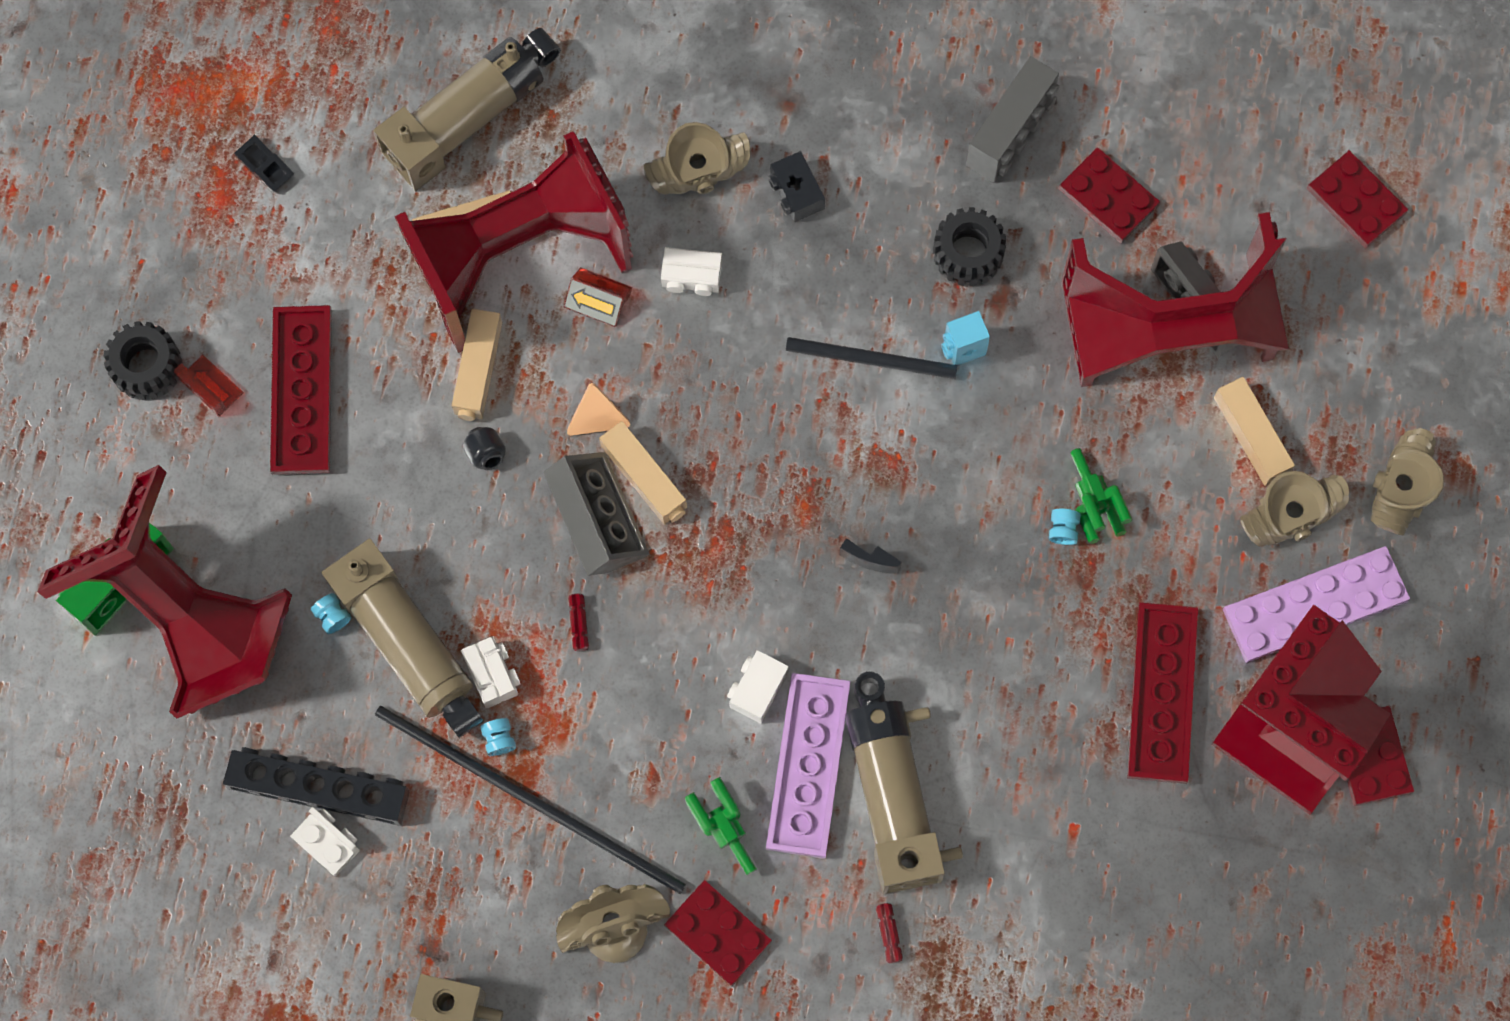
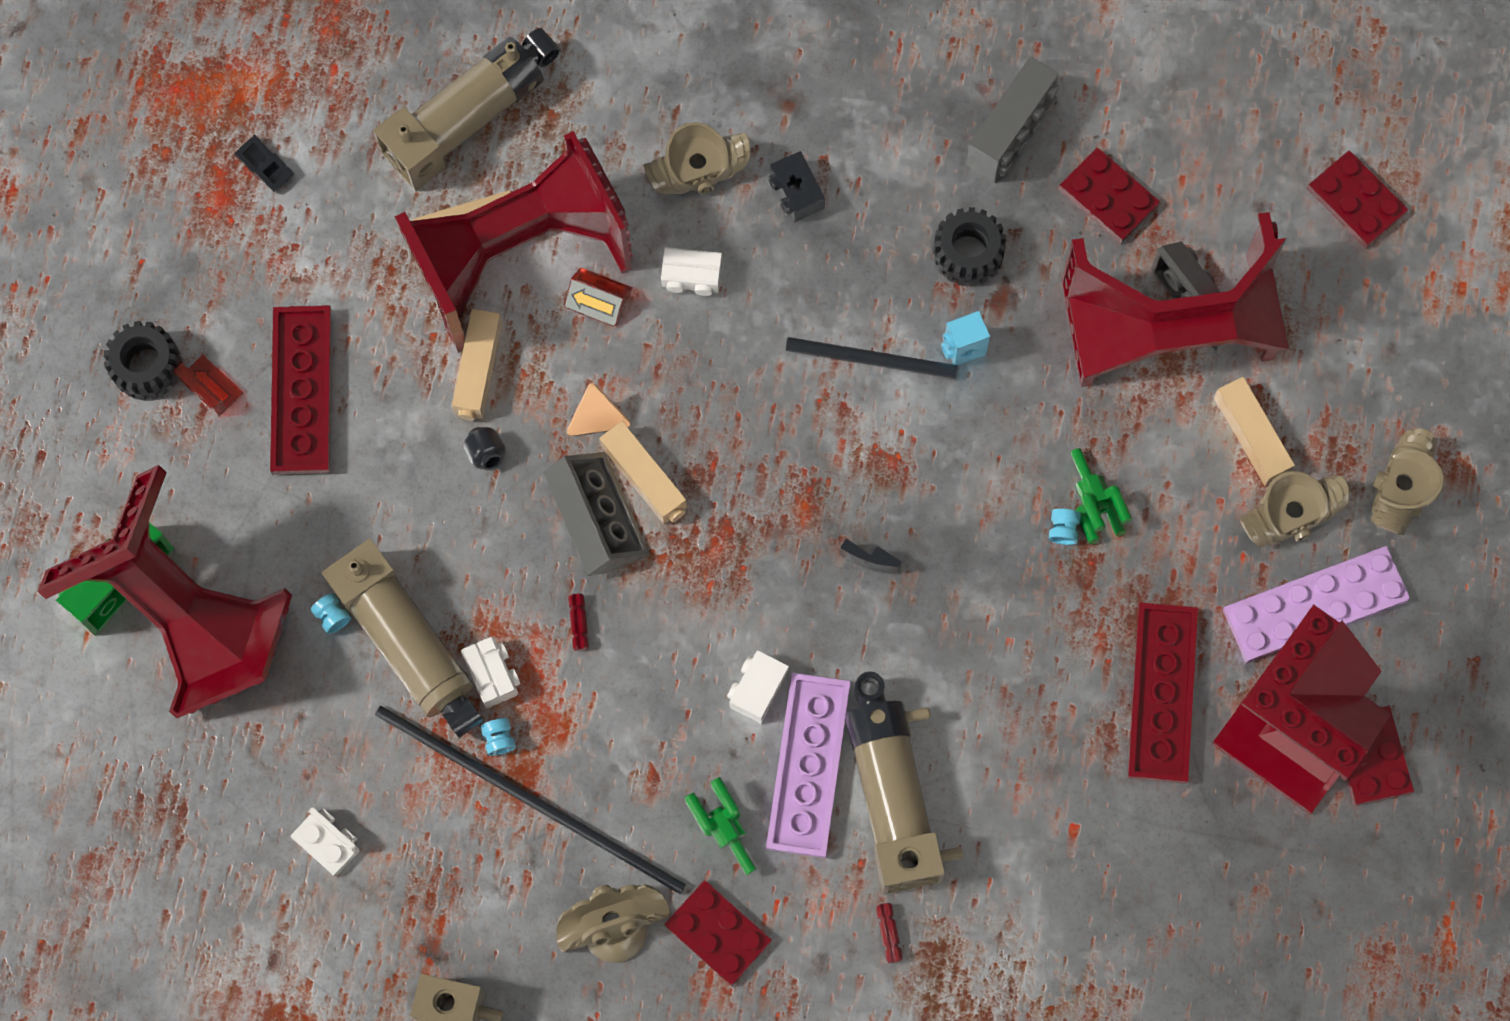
(244, 762): black brick -> none

